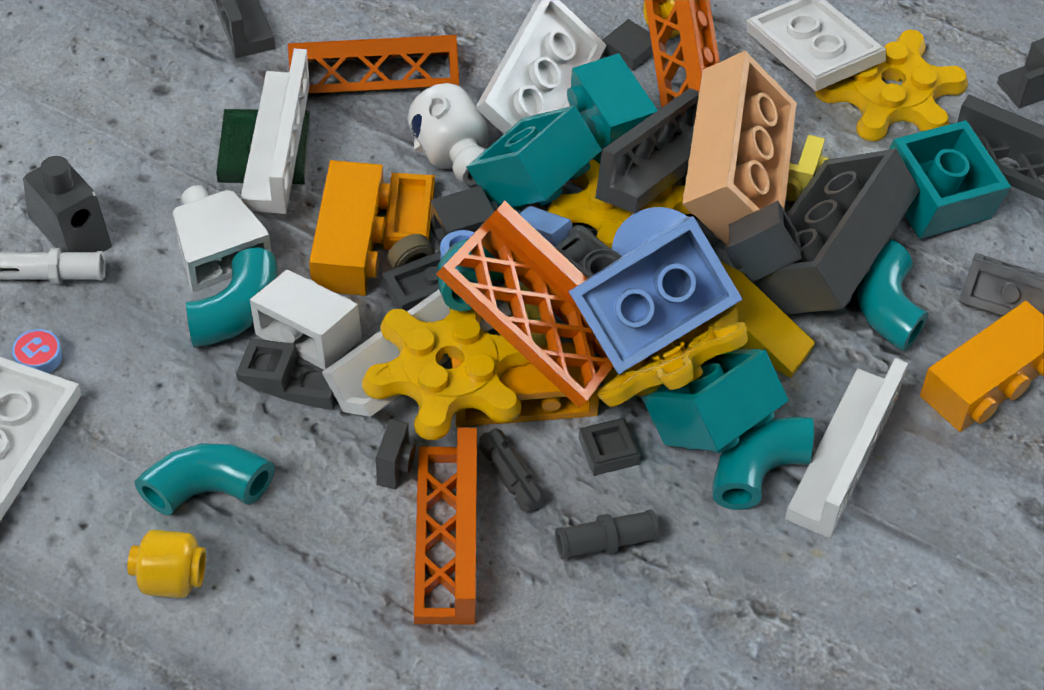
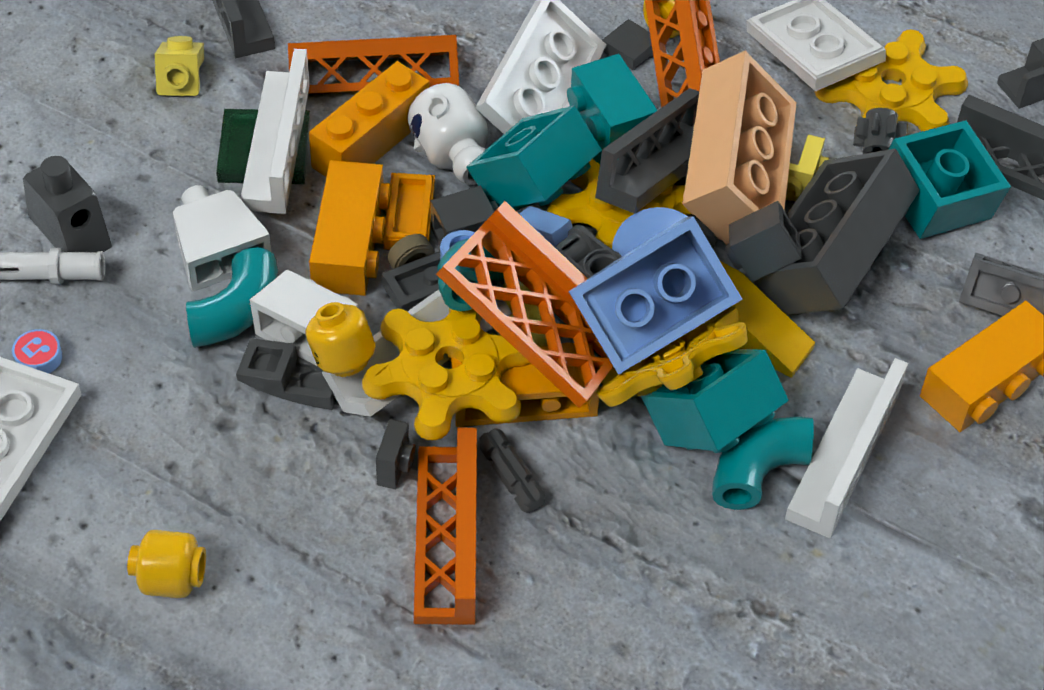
(178, 66): none -> light yellow bracket
(204, 469): teal cylinder -> none
(340, 339): none -> yellow head
(369, 121): none -> light orange brick
(607, 534): dark grey pin -> none
(609, 446): dark grey tile -> none
(878, 130): none -> dark grey gear
(885, 302): teal cylinder -> none

